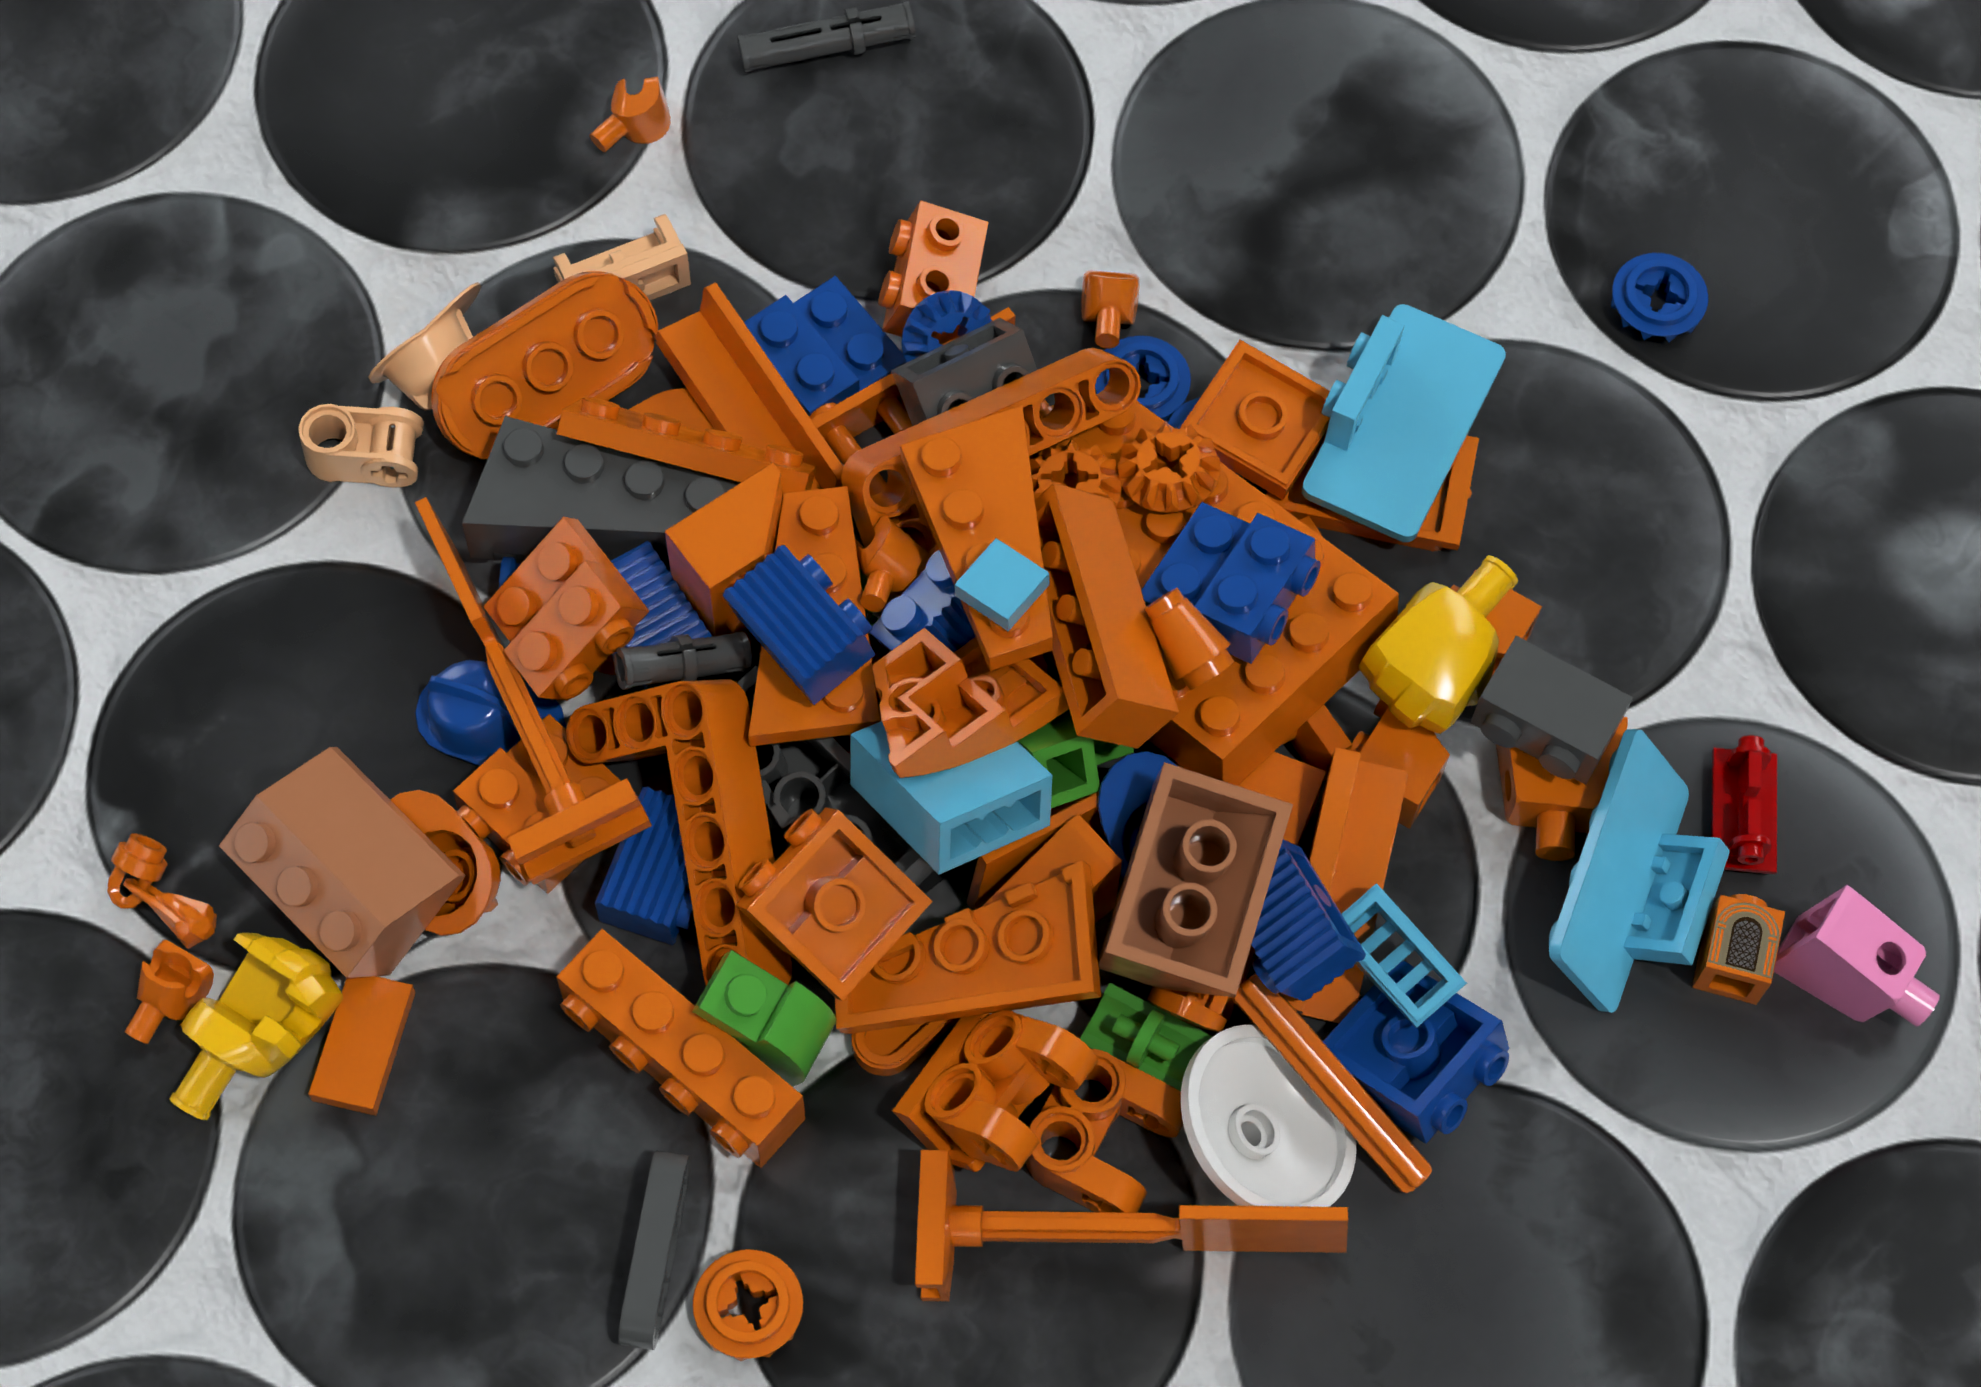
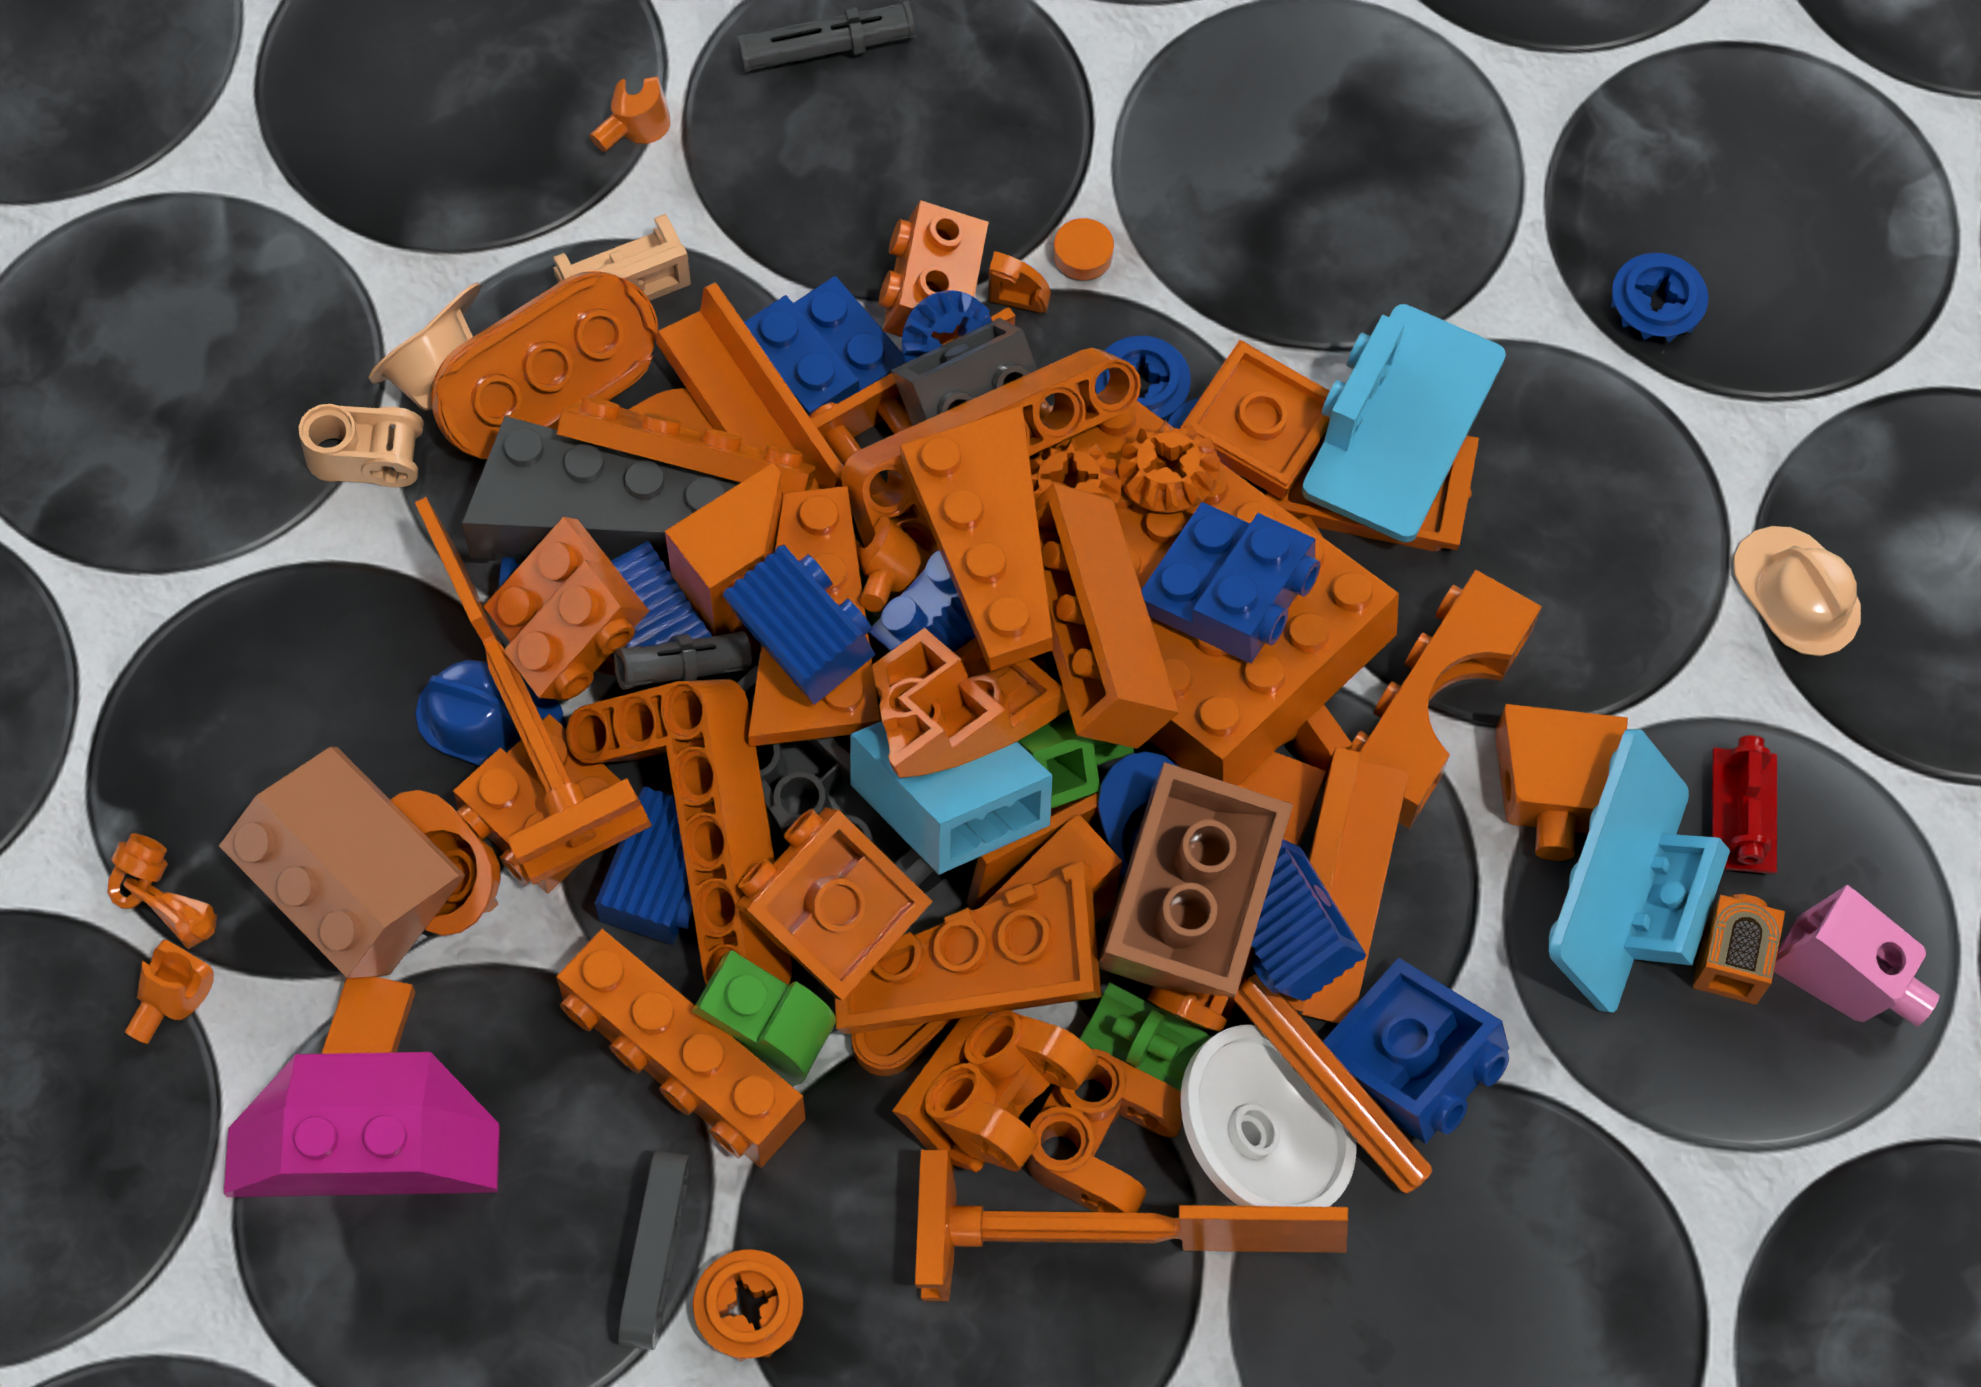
(259, 1021): yellow piece -> none
(362, 1131): none -> dark pink wedge
(1002, 584): medium azure tile -> none
(1017, 284): none -> orange tile
(1083, 249): none -> orange tile
(1109, 301): orange piece -> none
(1188, 639): orange cone -> none
(1375, 902): medium azure slope -> none
(1439, 649): yellow piece -> none
(1550, 711): dark grey brick -> none
(1799, 589): none -> light nougat piece

